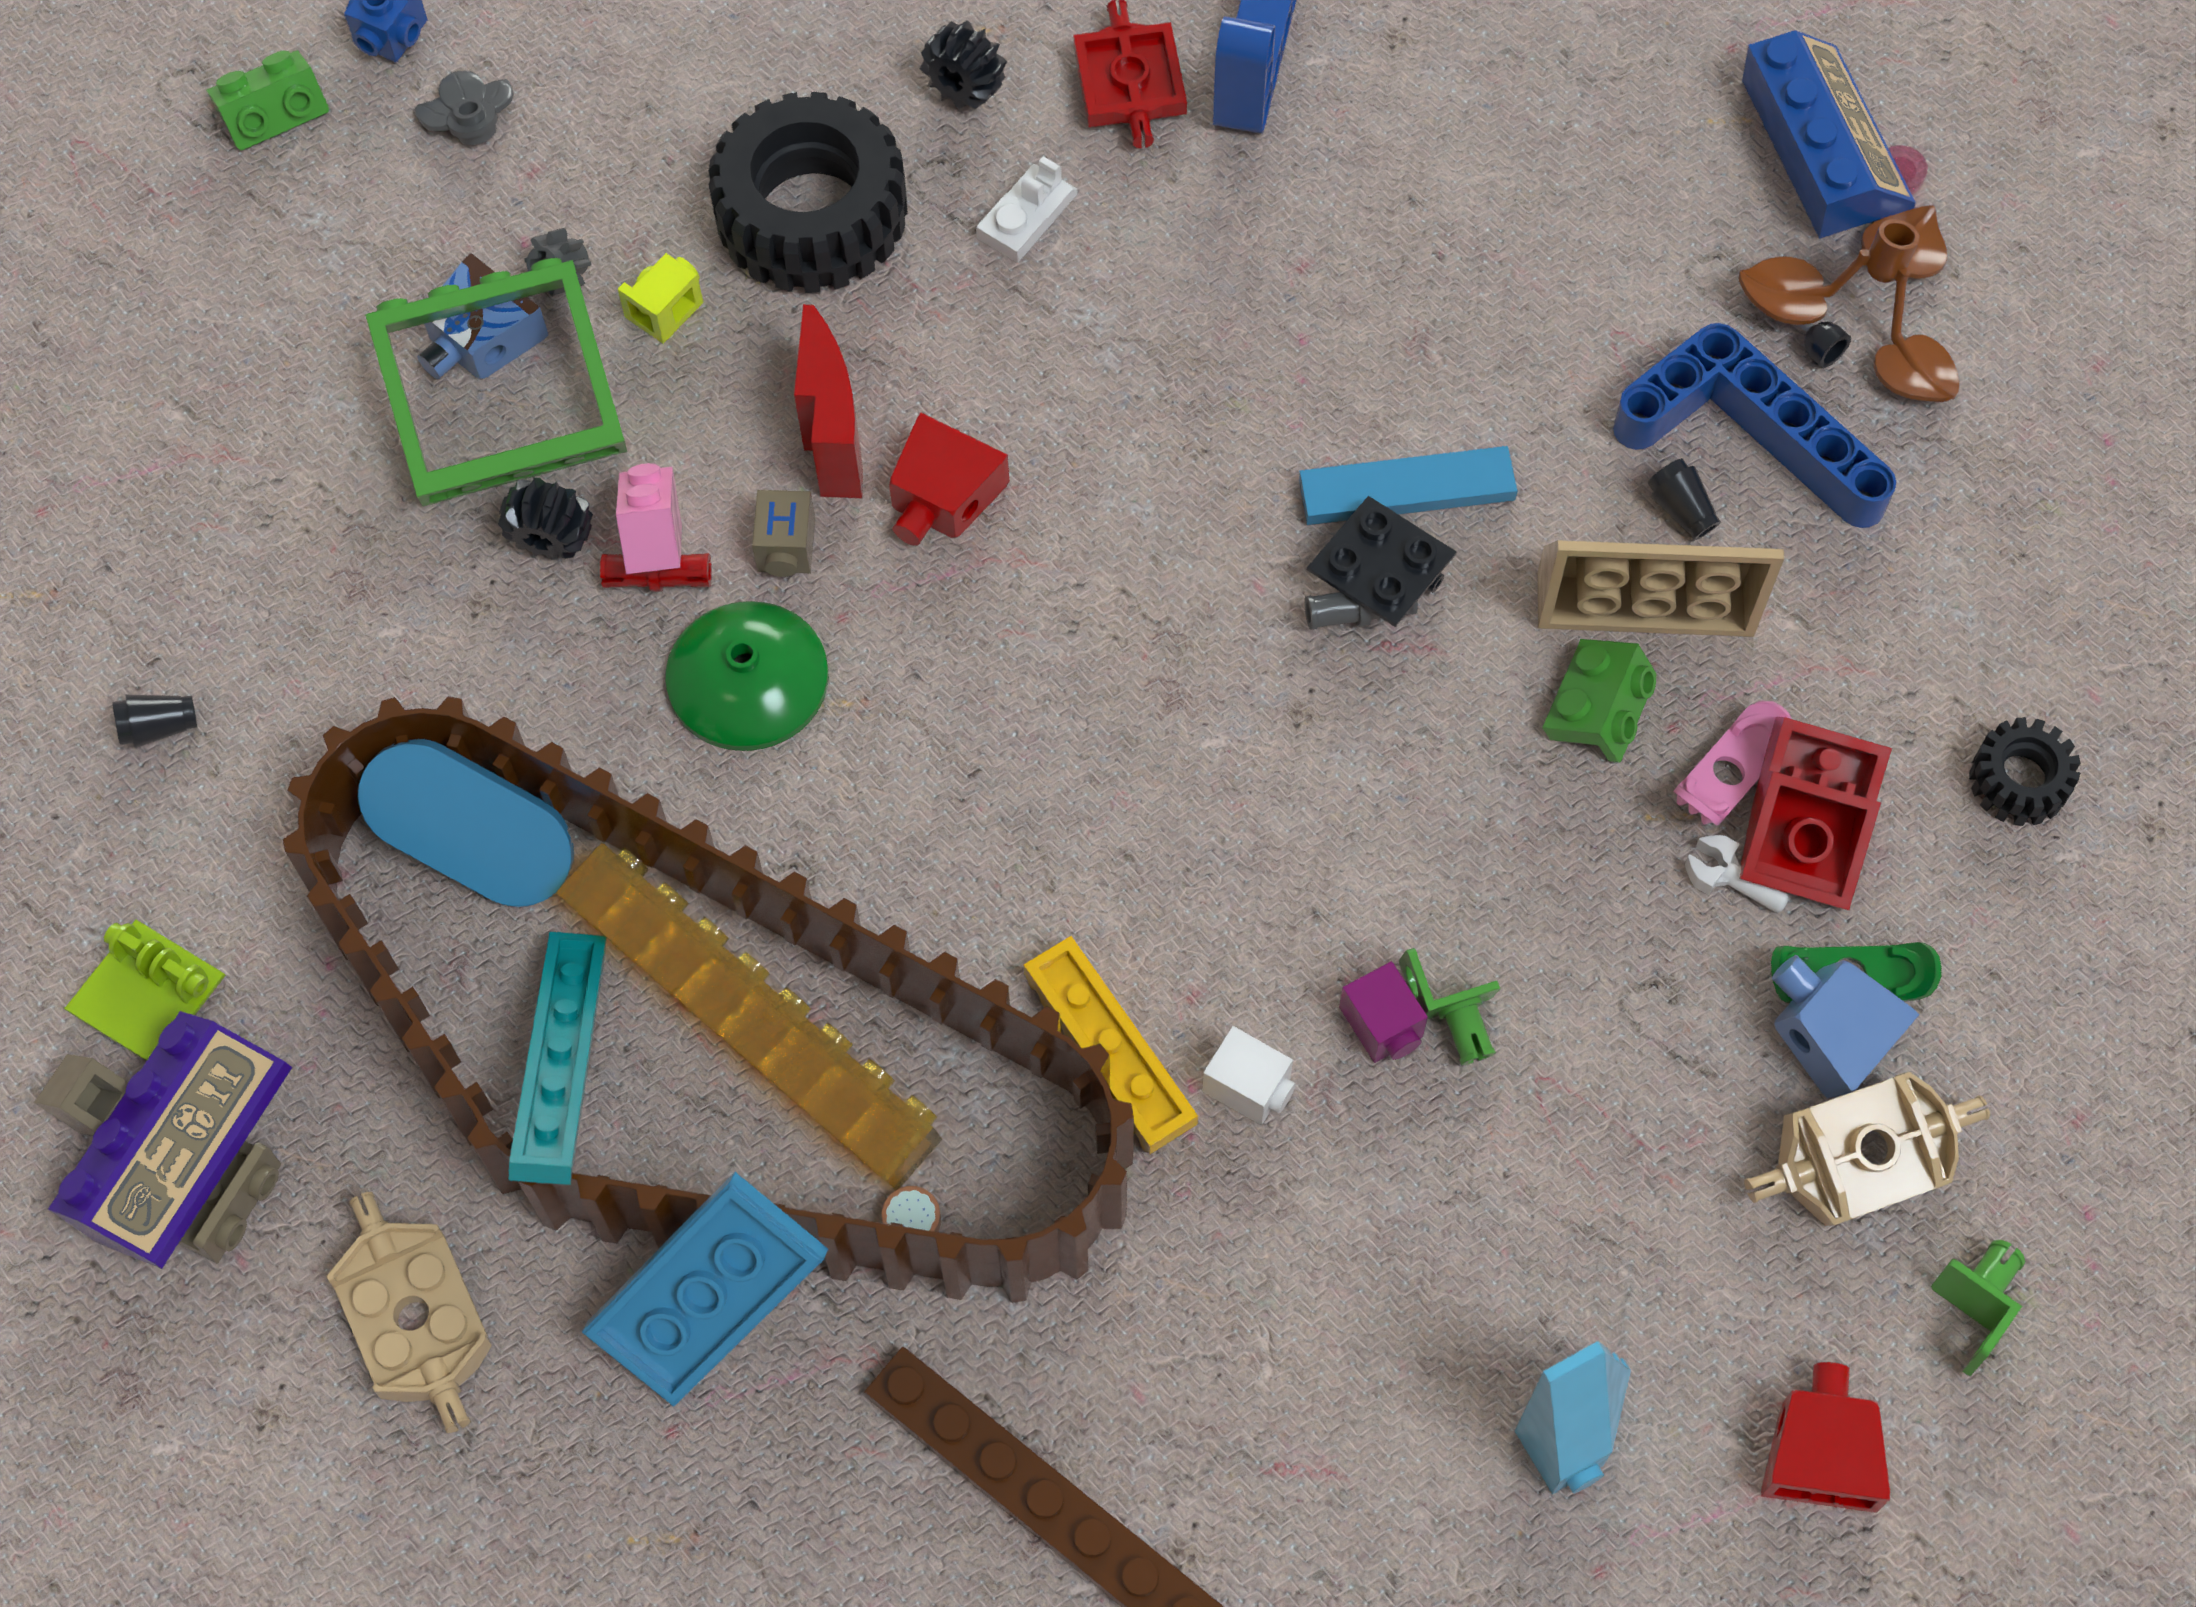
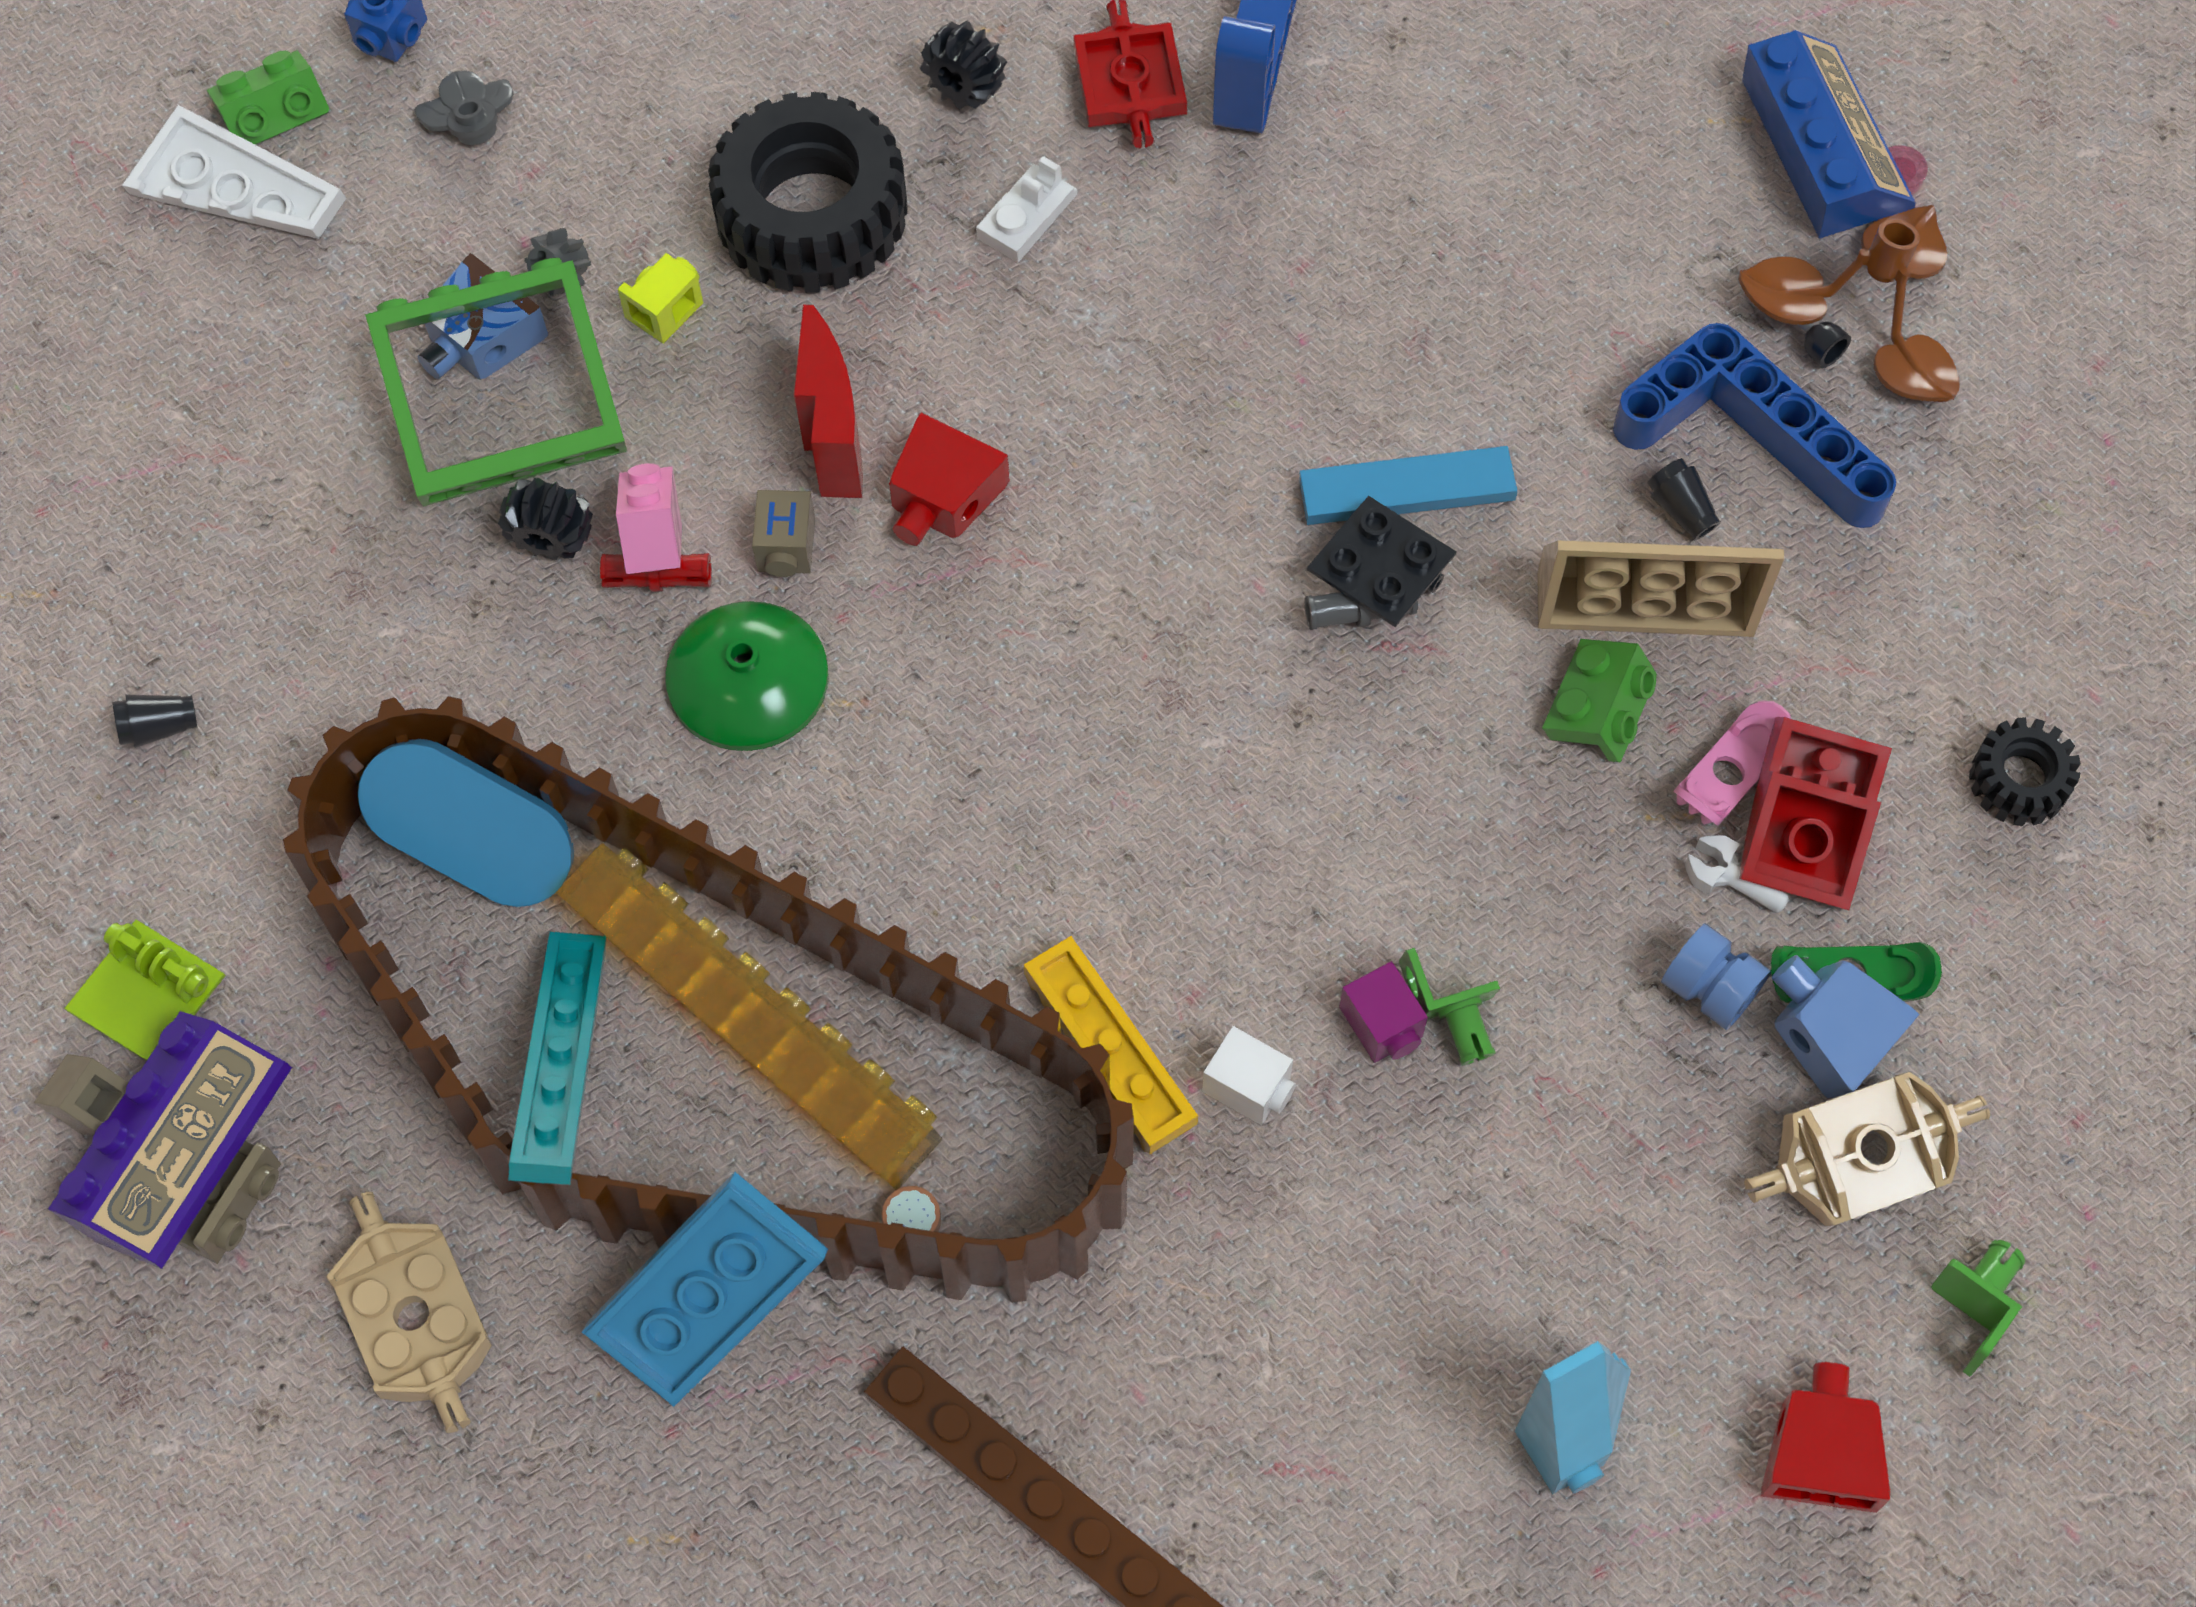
(227, 176): none -> white wing
(1715, 976): none -> medium blue wheel

